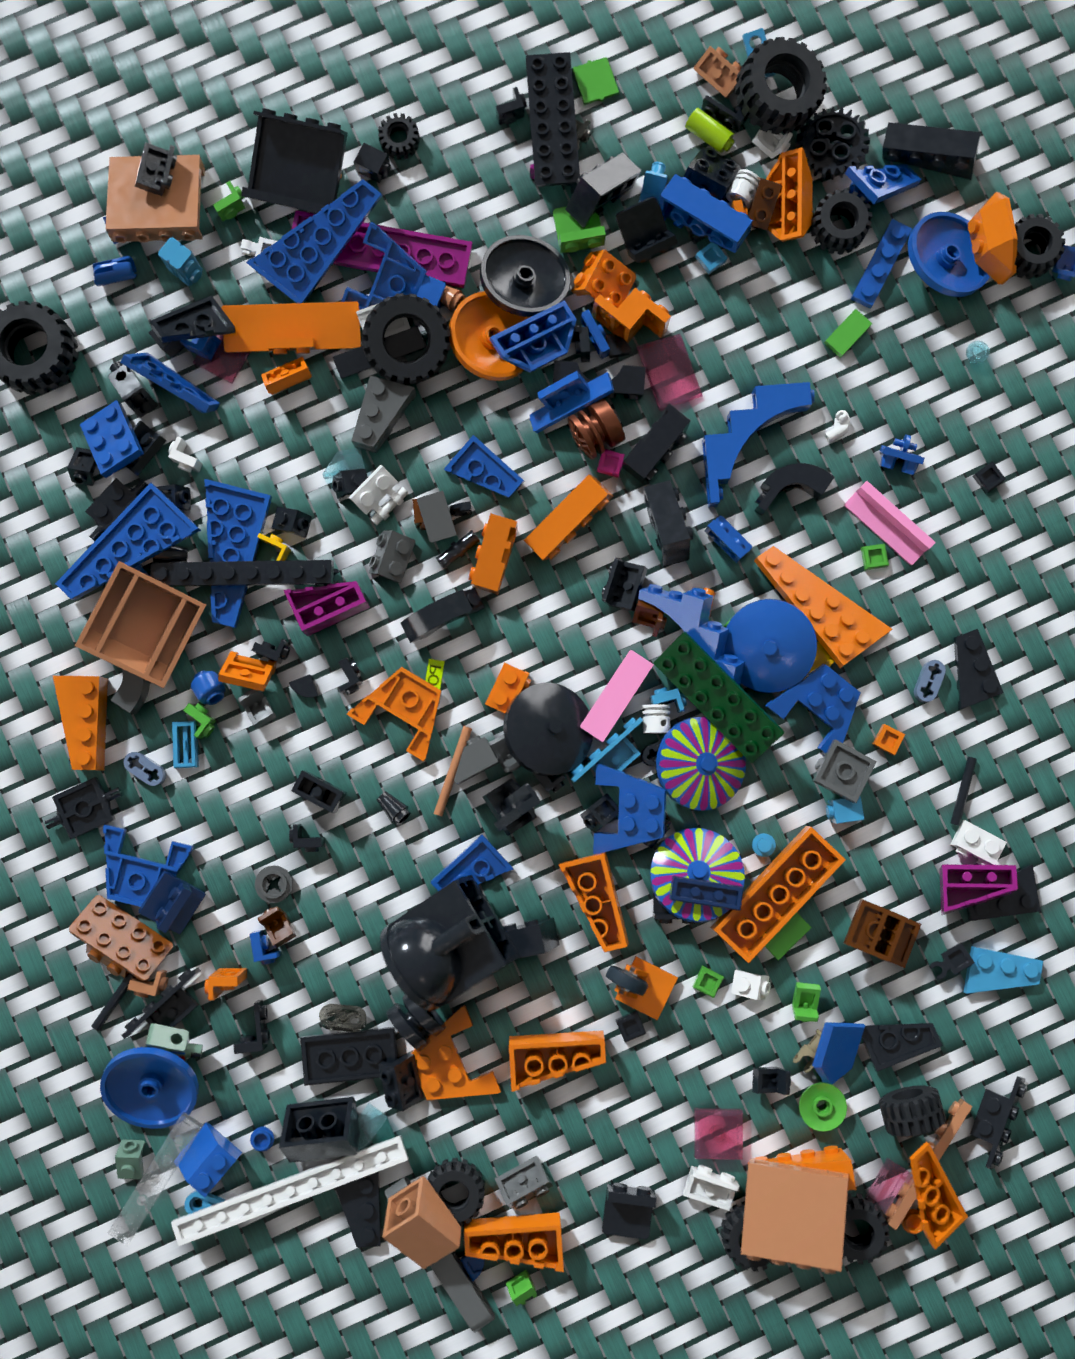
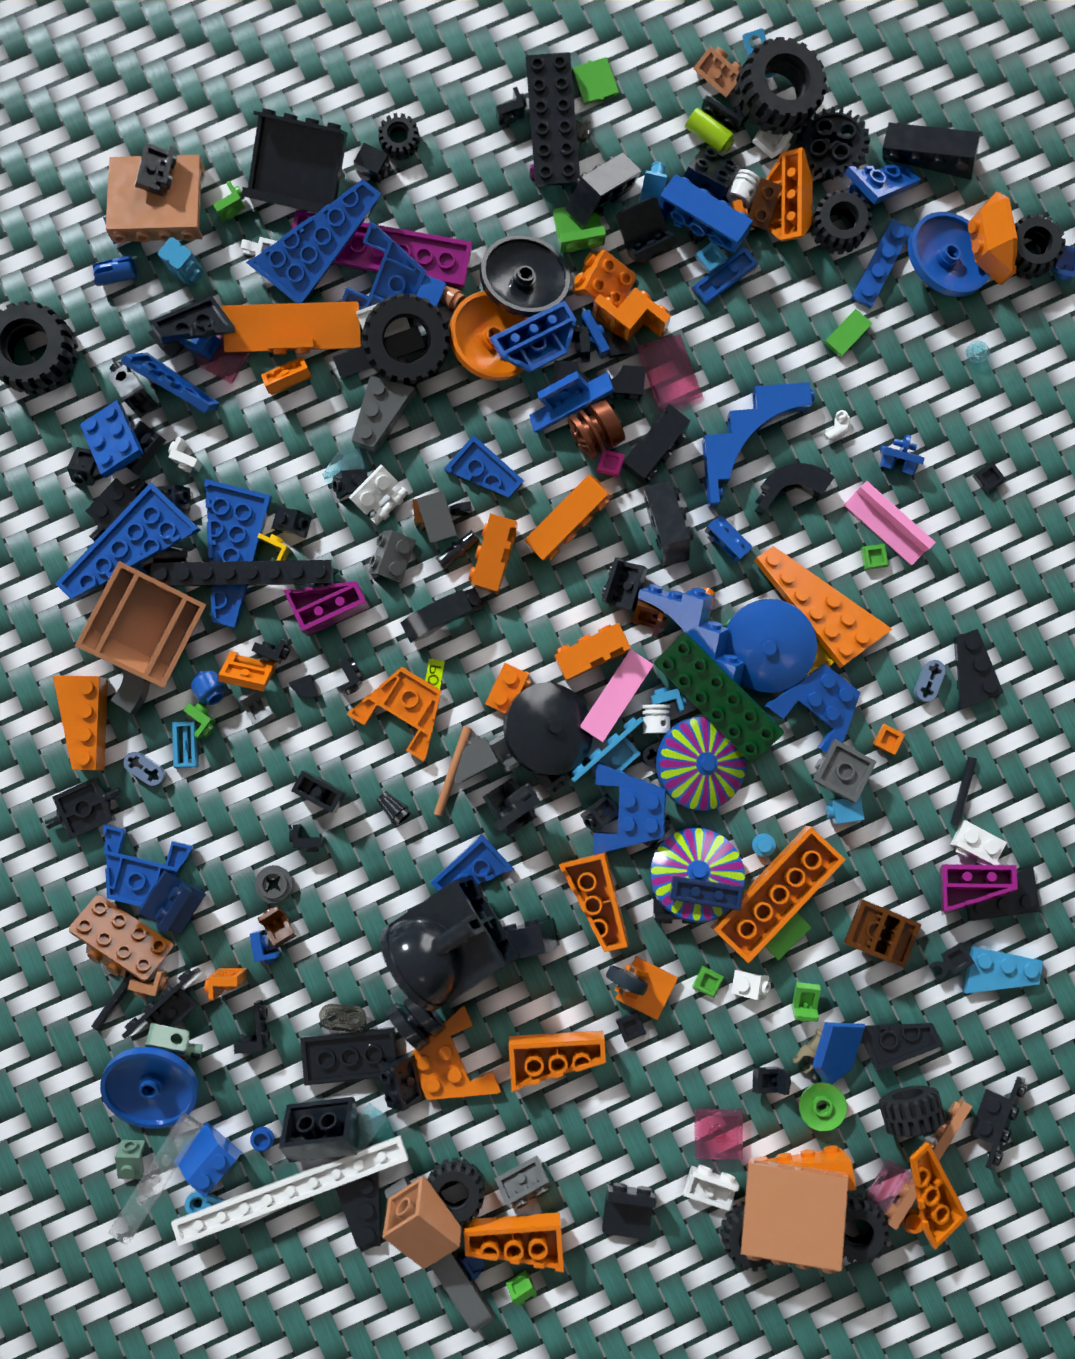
(592, 651): none -> orange wedge
(725, 276): none -> blue tile

